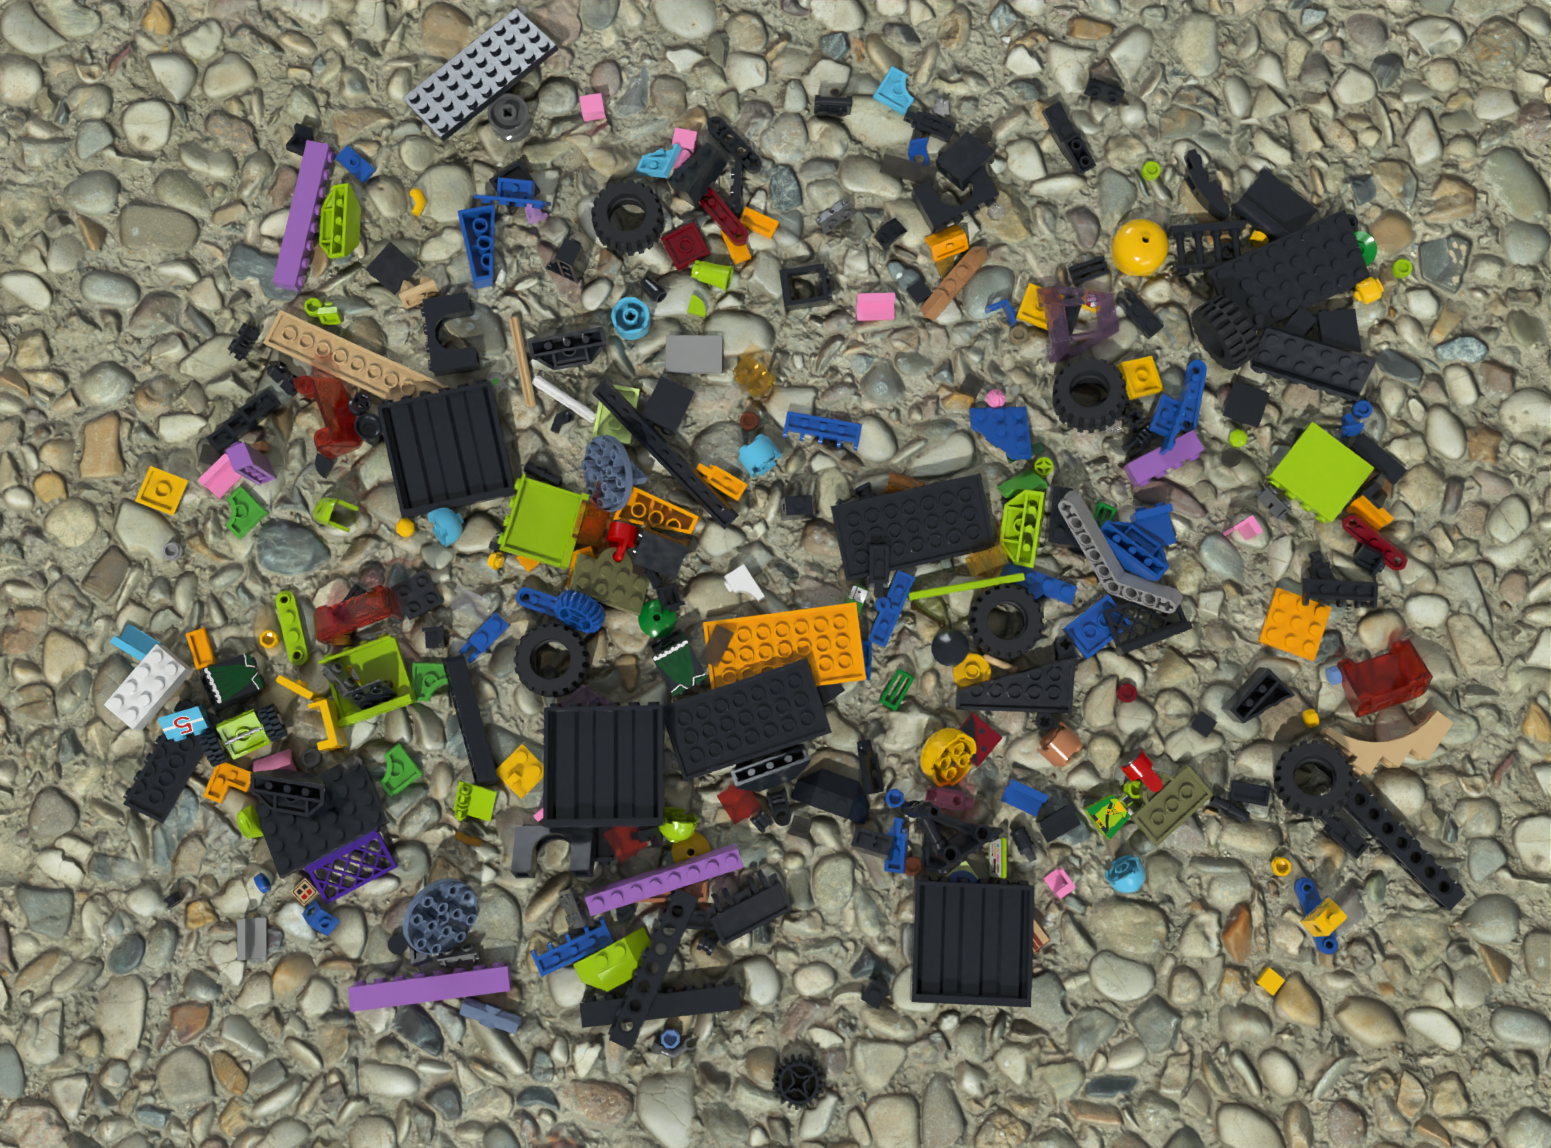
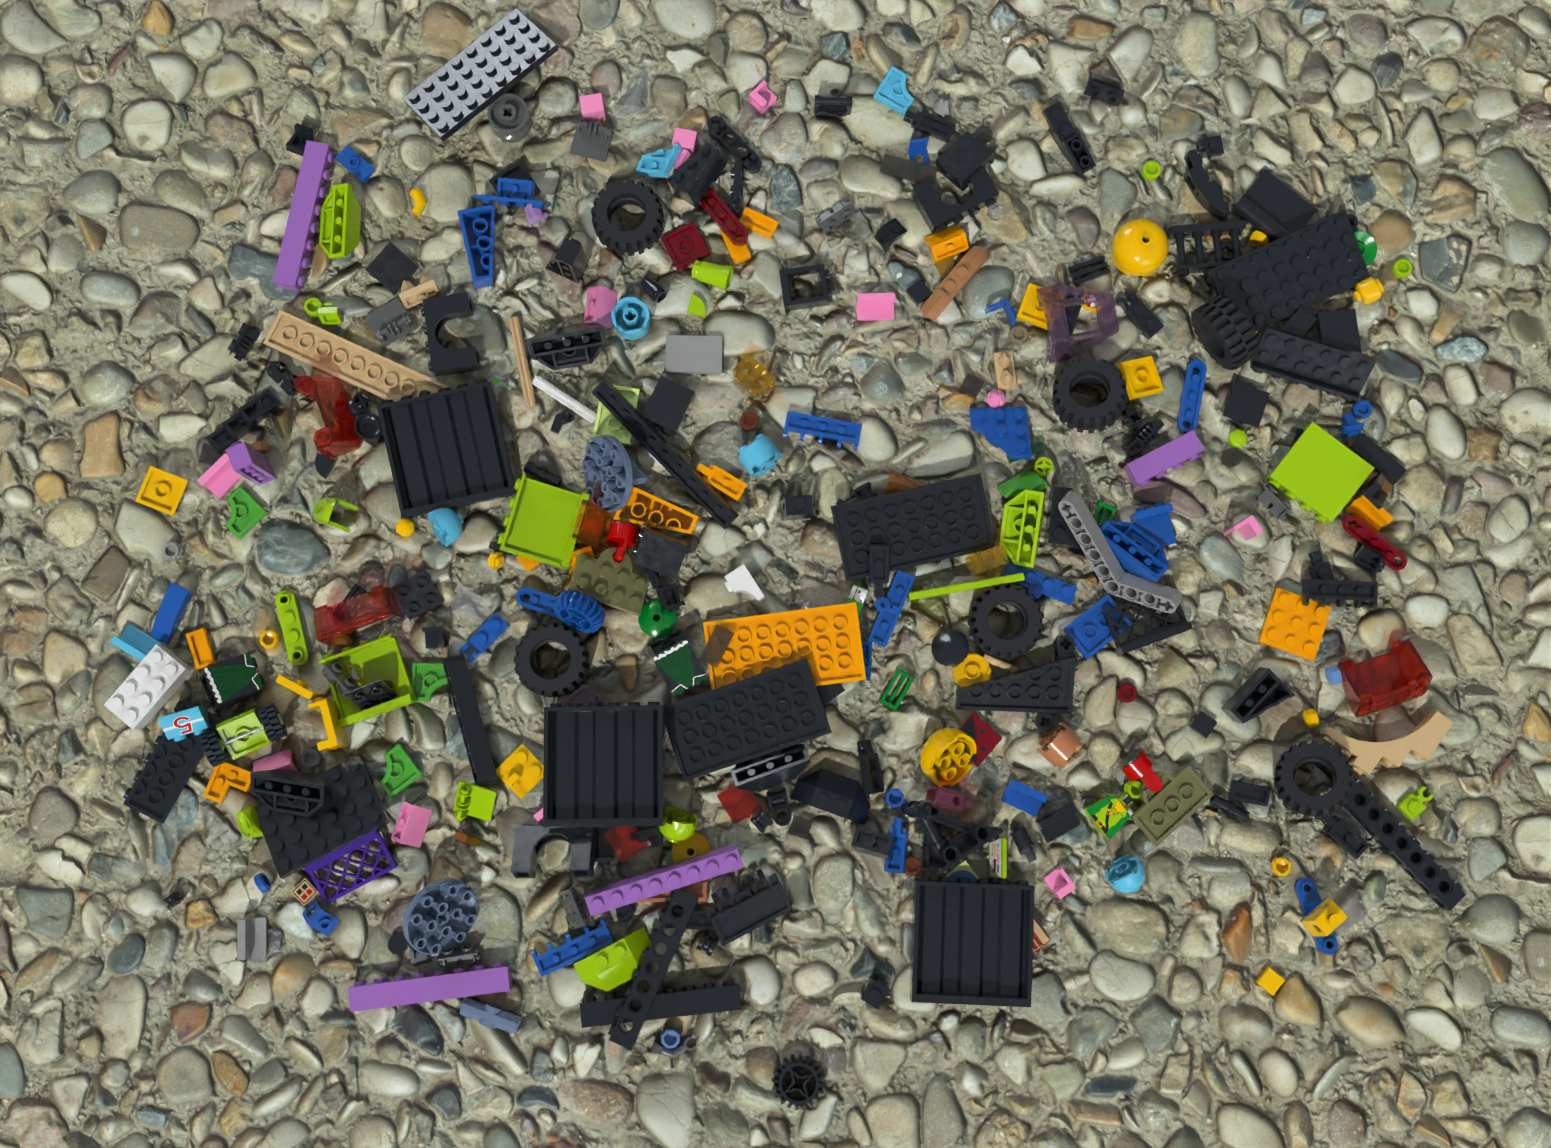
(171, 613): none -> blue slope
(390, 322): none -> dark grey hinge
(411, 824): none -> bright pink panel
(591, 140): none -> dark grey hinge
(599, 306): none -> bright pink panel
(762, 98): none -> bright pink panel
(1004, 371): none -> tan tile
(1168, 417): blue bracket -> none
(1209, 146): none -> black bracket
(1413, 804): none -> lime plate

